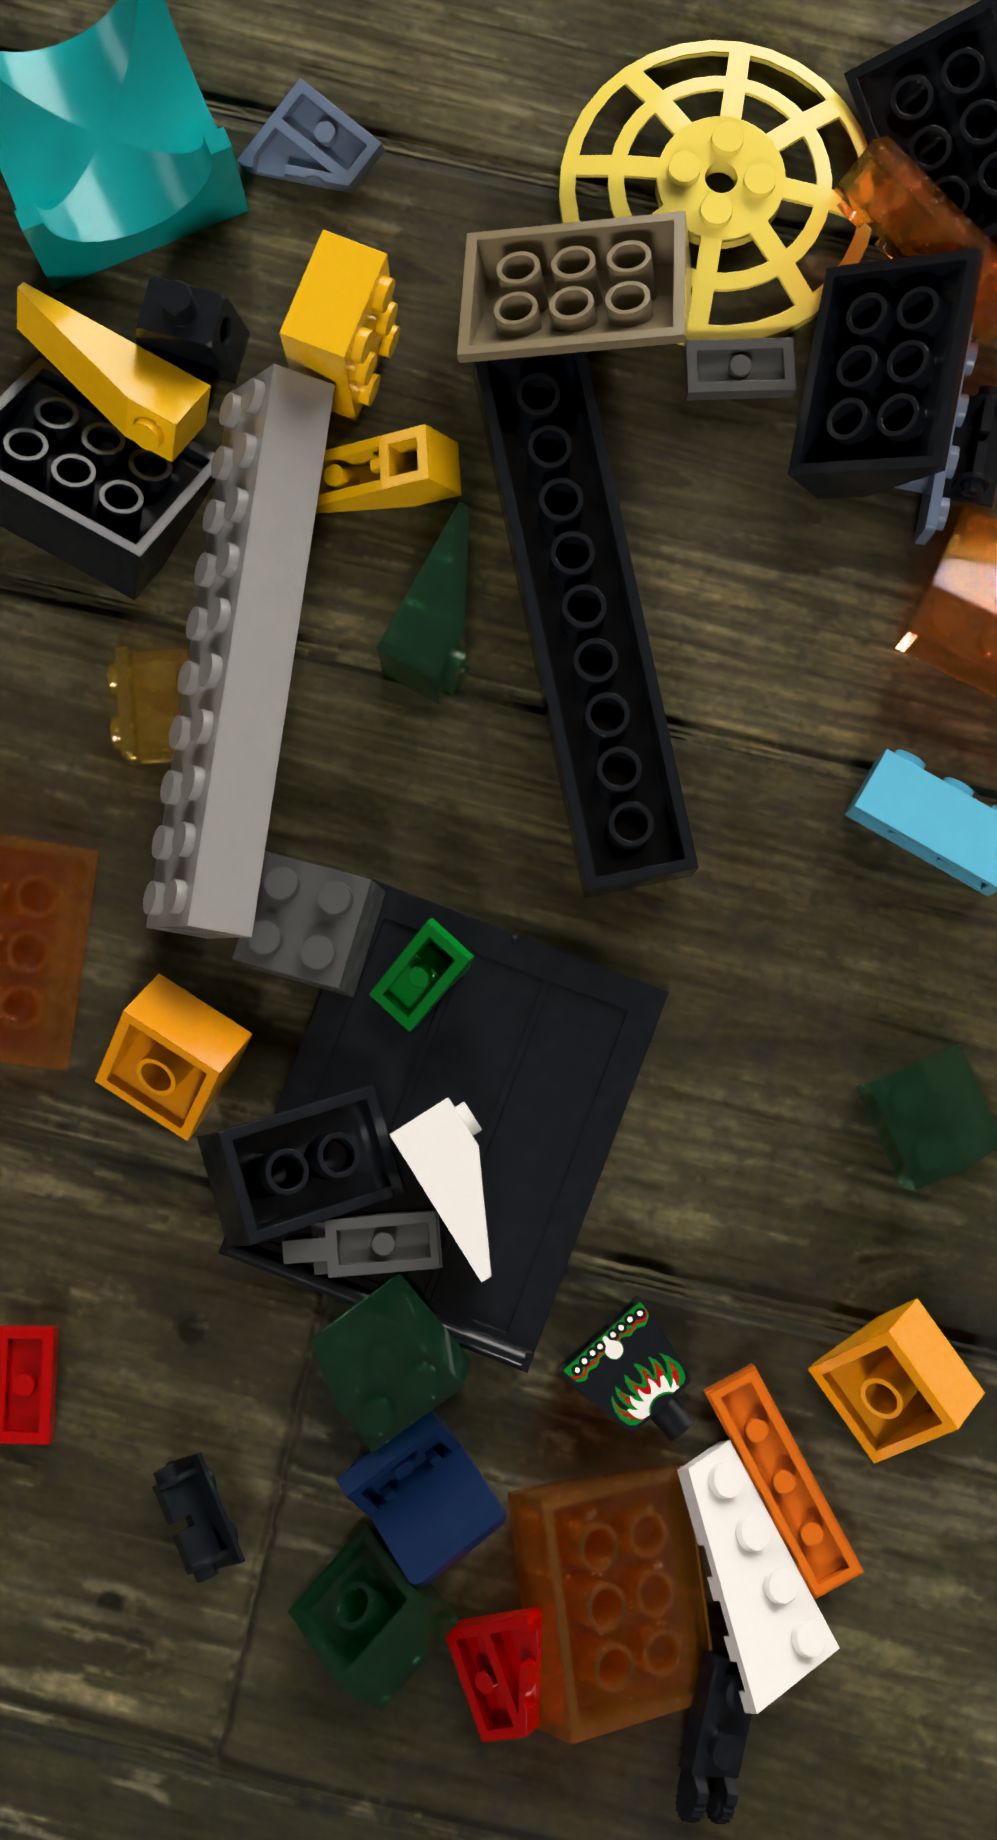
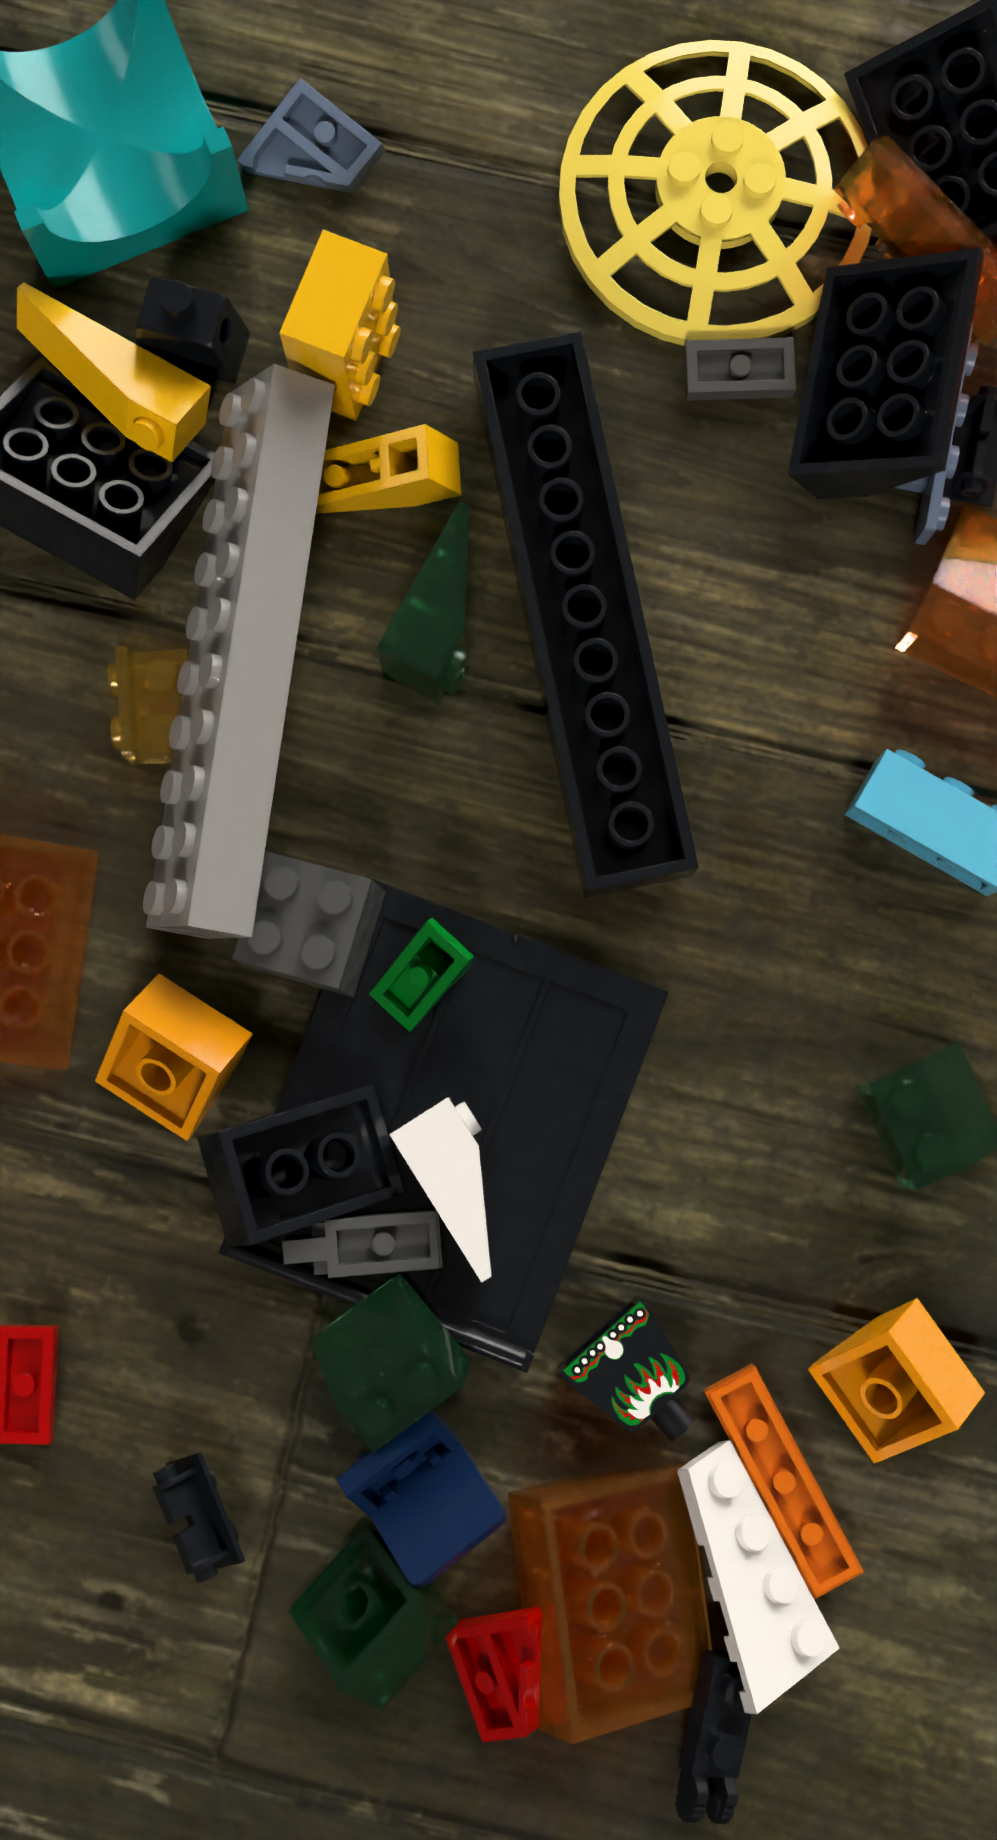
(575, 287): dark tan slope -> none

